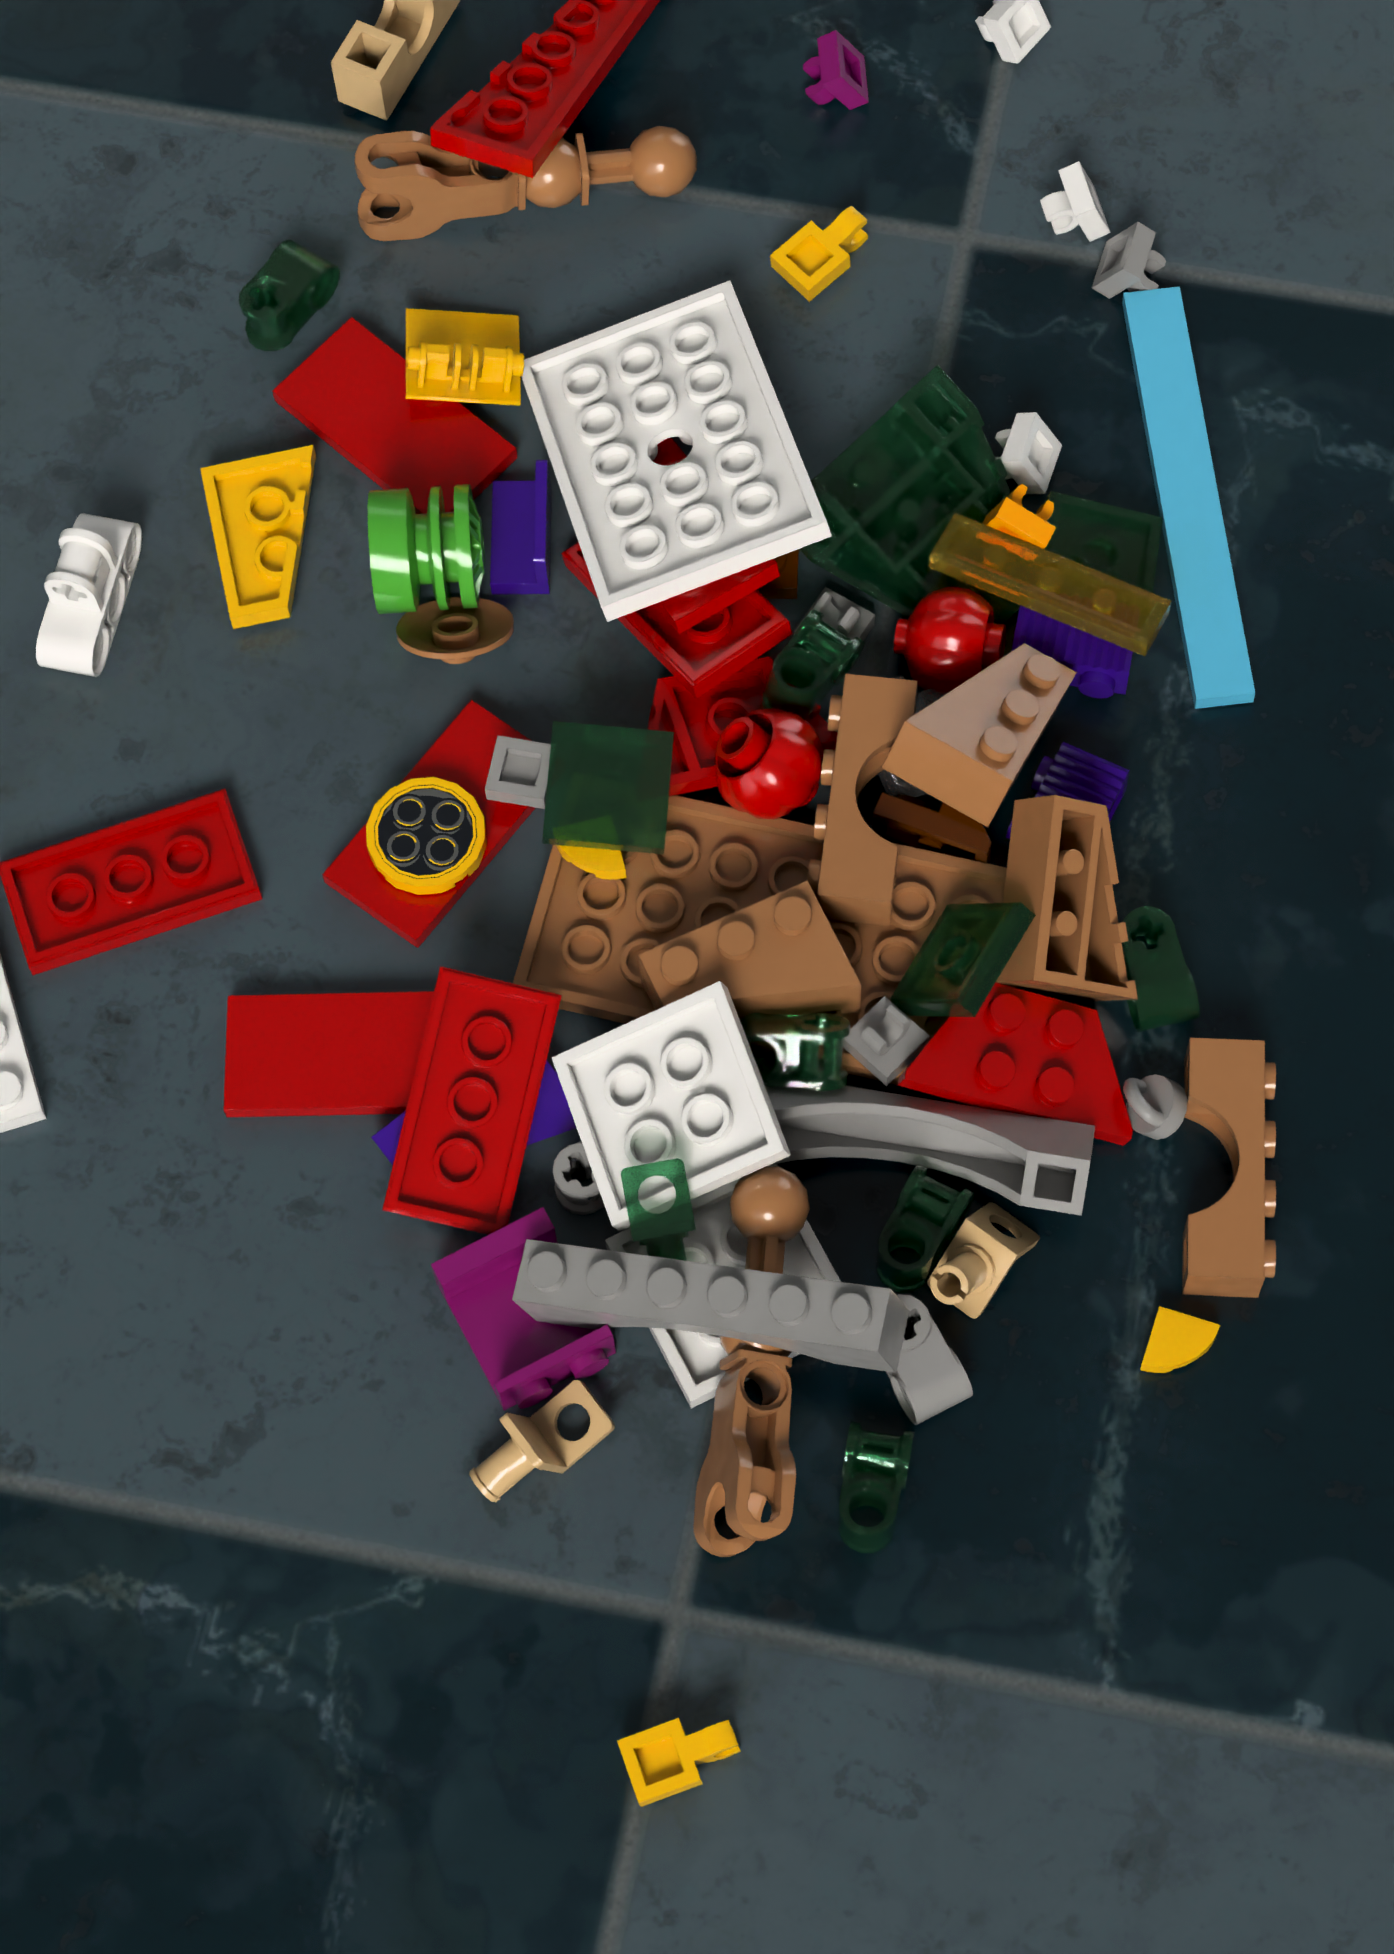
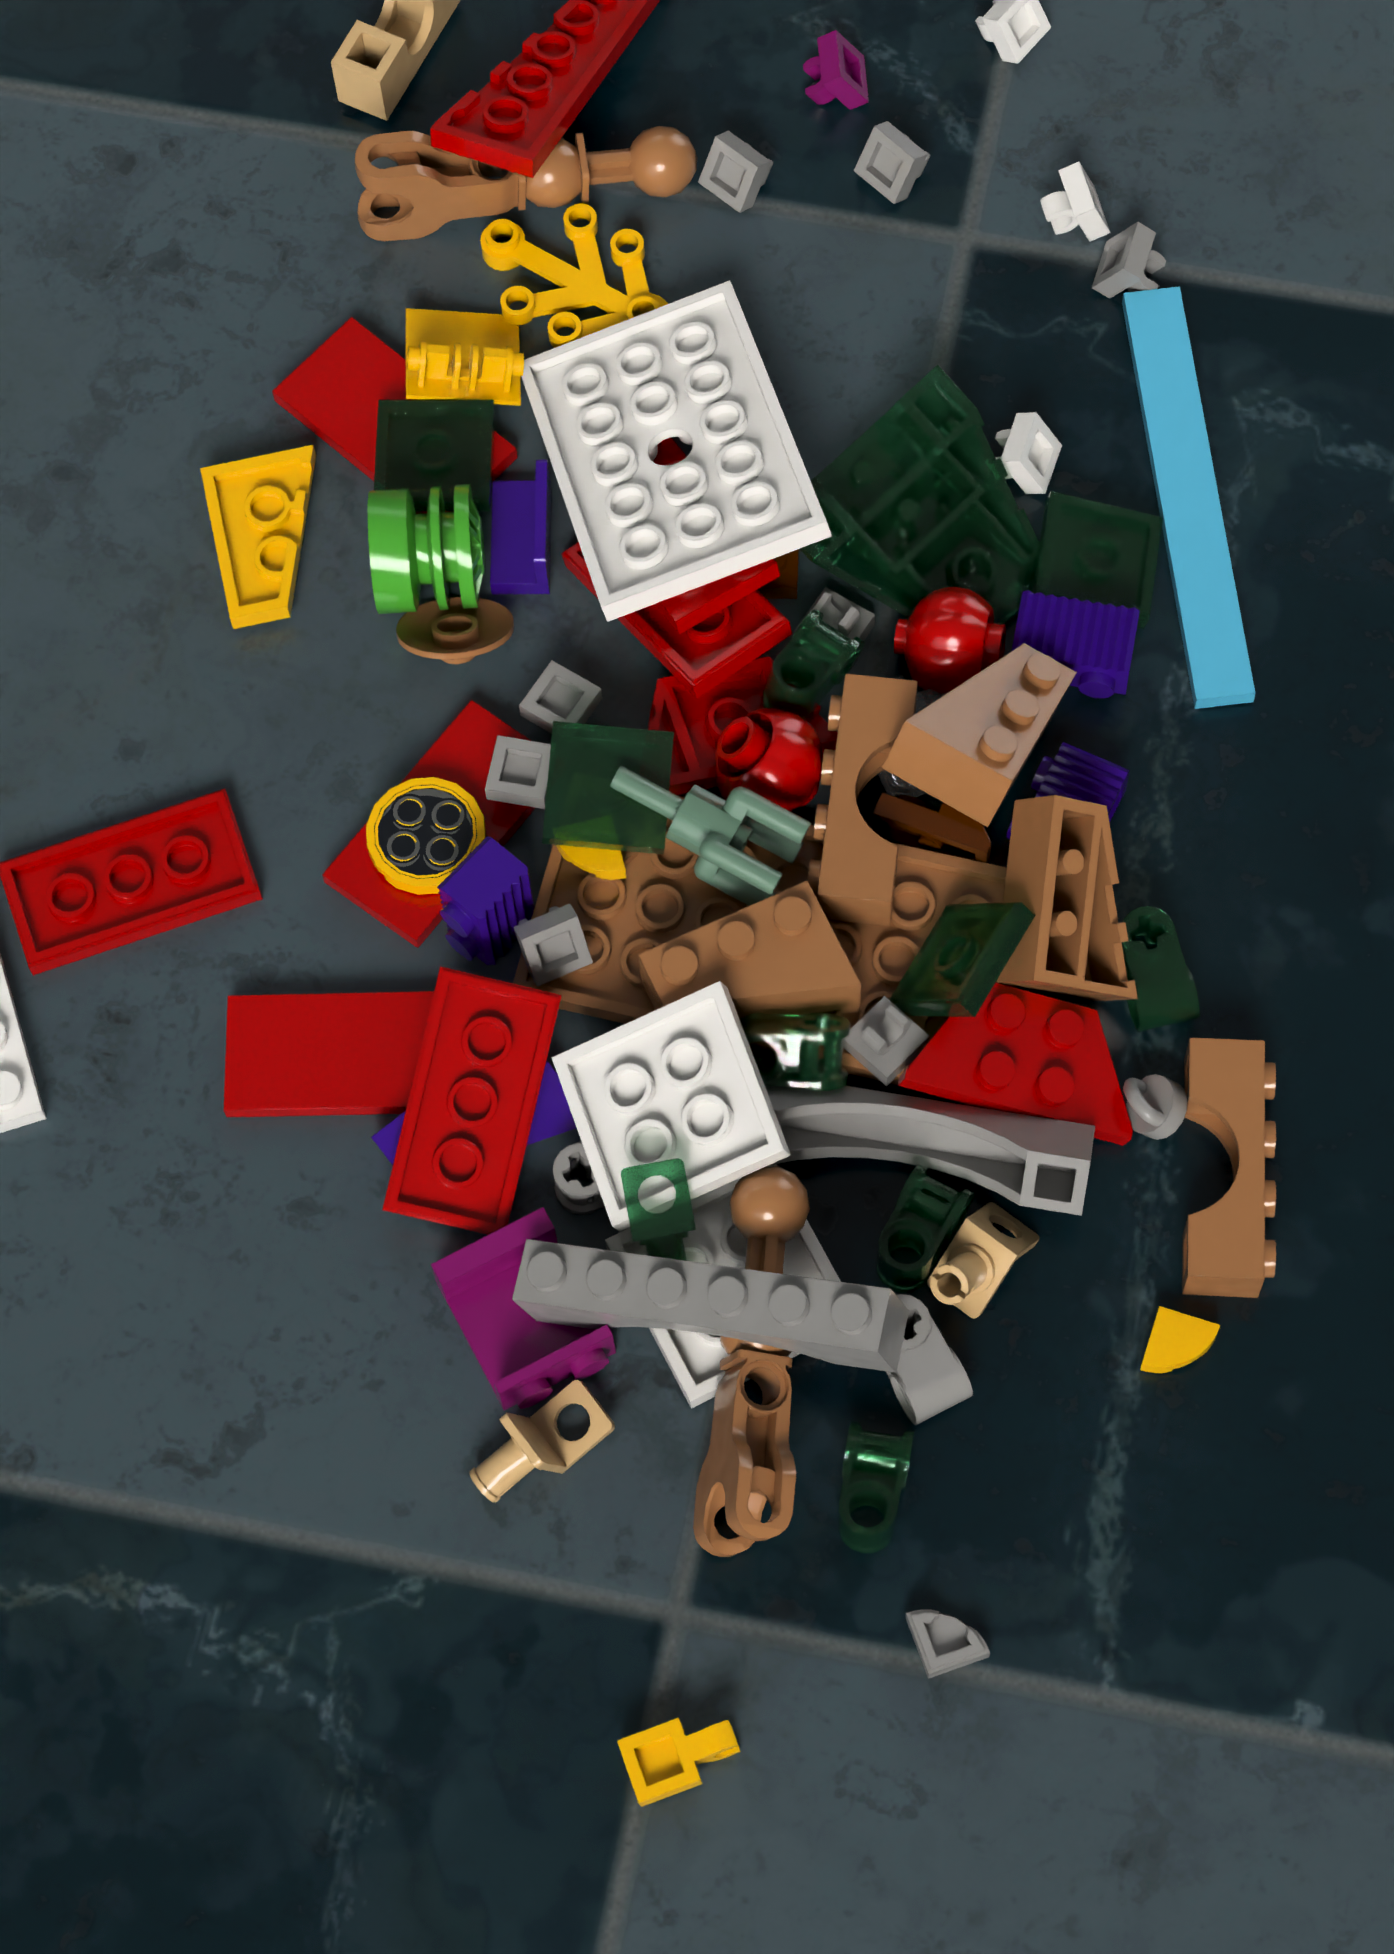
(87, 593): white beam -> none
(286, 295): clear green piece -> none
(436, 446): none -> clear green tile
(485, 901): none -> dark purple brick
(553, 944): none -> light grey tile
(560, 697): none -> light grey tile
(579, 286): none -> yellow plant
(720, 832): none -> sand green plant
(734, 171): none -> light grey tile
(819, 256): yellow plate -> none
(891, 162): none -> light grey tile
(944, 1641): none -> light grey tile
(1019, 522): light orange tile -> none
(1050, 584): clear yellow tile -> none

